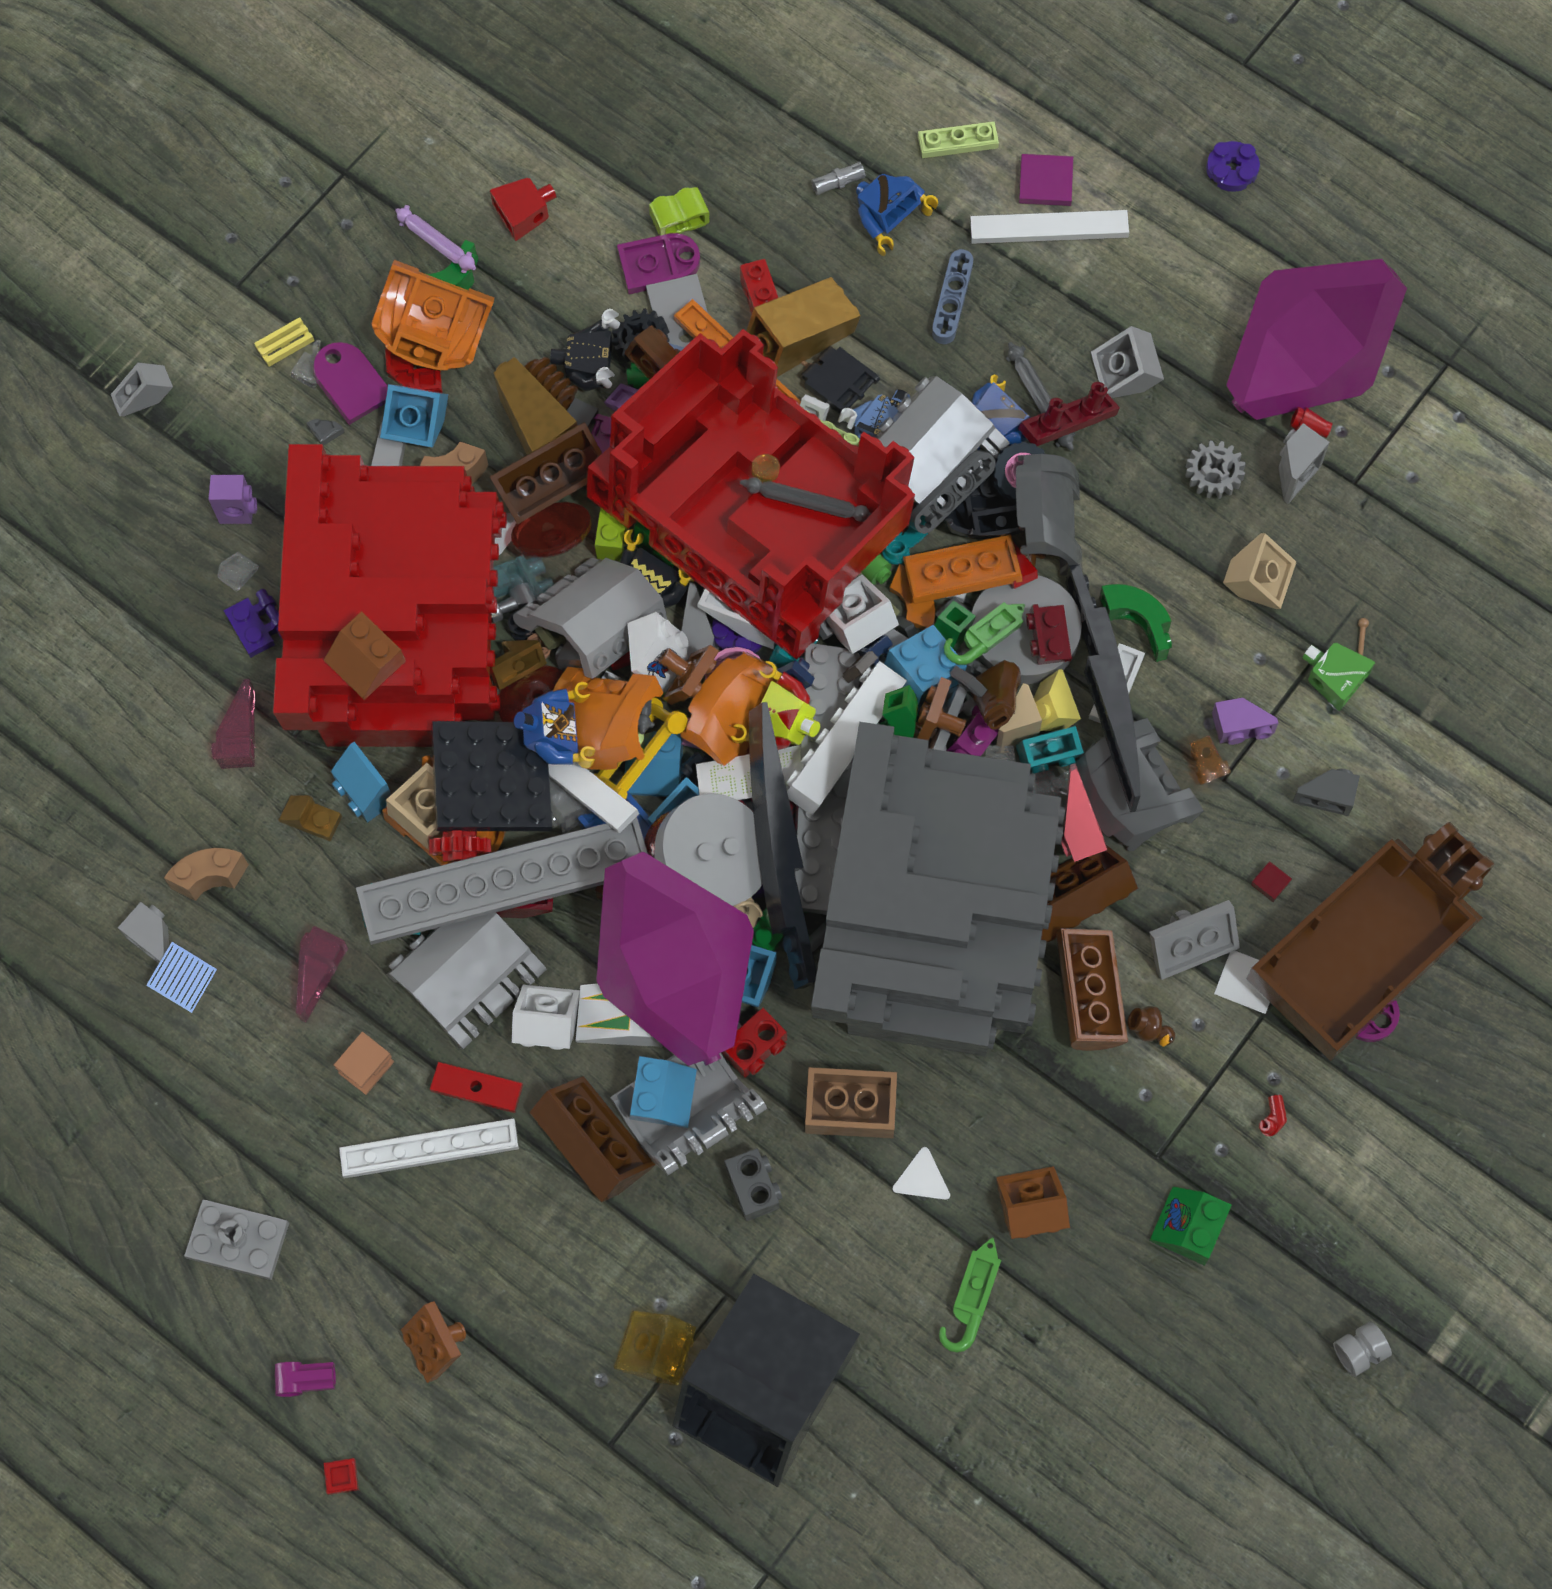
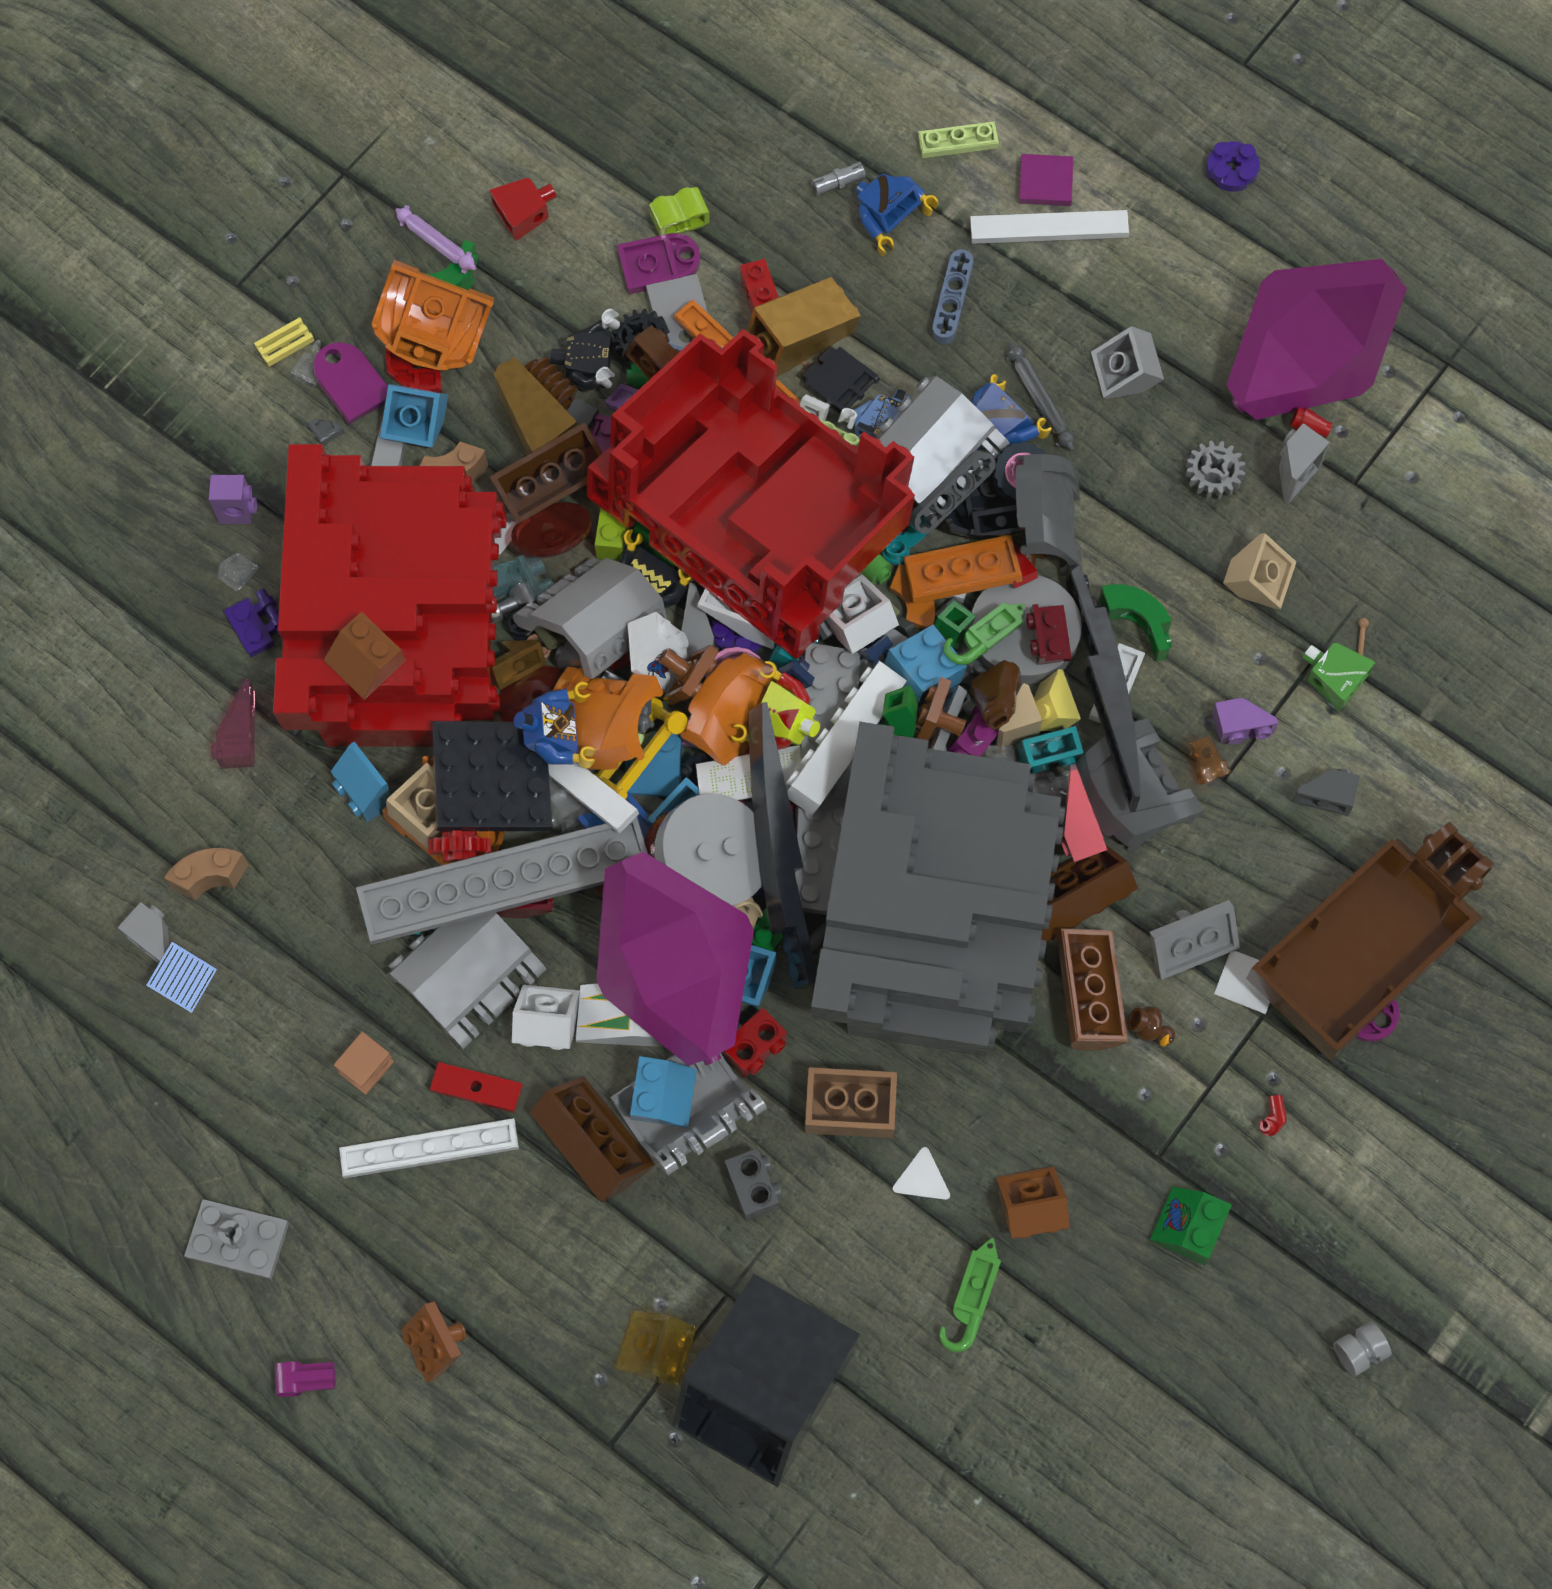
(141, 388): light grey slope -> none
(310, 817): pearl gold slope -> none
(318, 961): clear pink slope -> none
(341, 1476): red tile -> none
(765, 467): clear yellow tile -> none
(806, 499): dark grey wheel -> none
(859, 666): tile -> none
(968, 681): dark grey tile -> none
(1067, 418): dark red plate -> none
(1271, 881): dark red tile -> none

